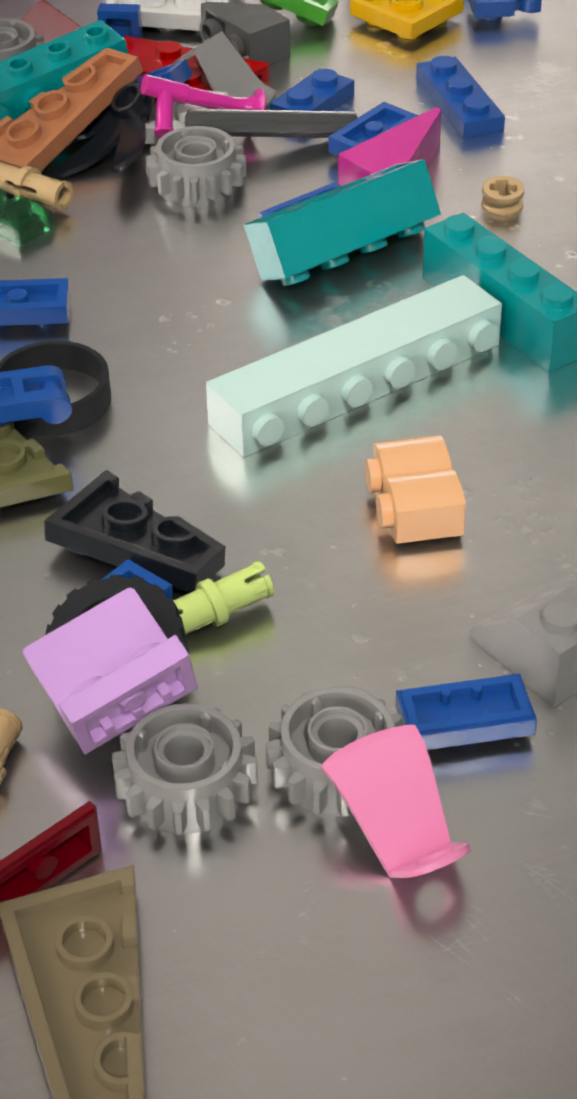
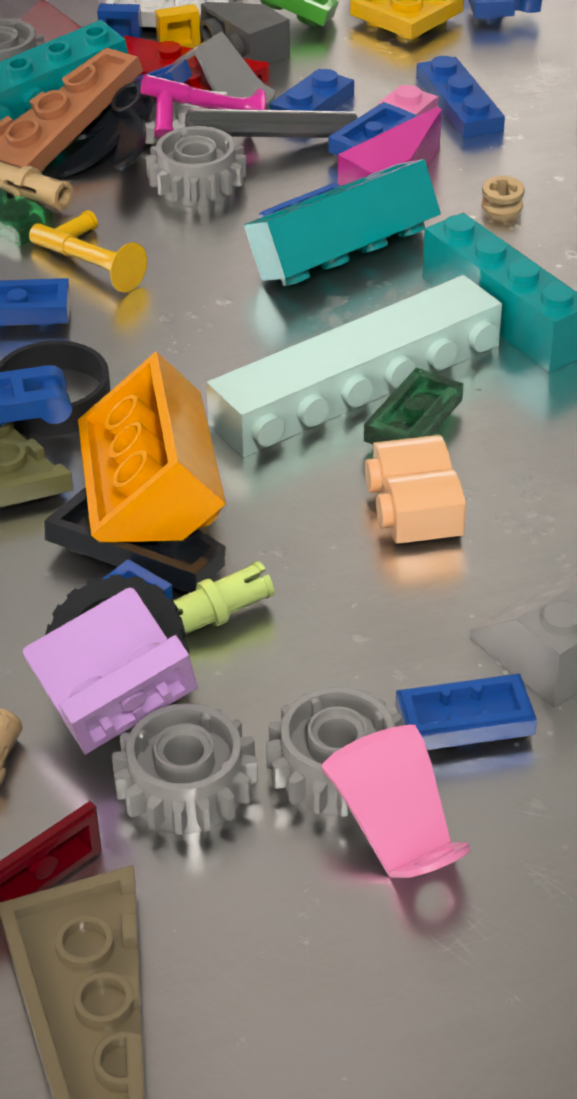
(125, 266): none -> yellow piece
(149, 458): none -> light orange slope
(179, 25): none -> yellow plate
(411, 99): none -> bright pink plate
(414, 408): none -> clear green plate

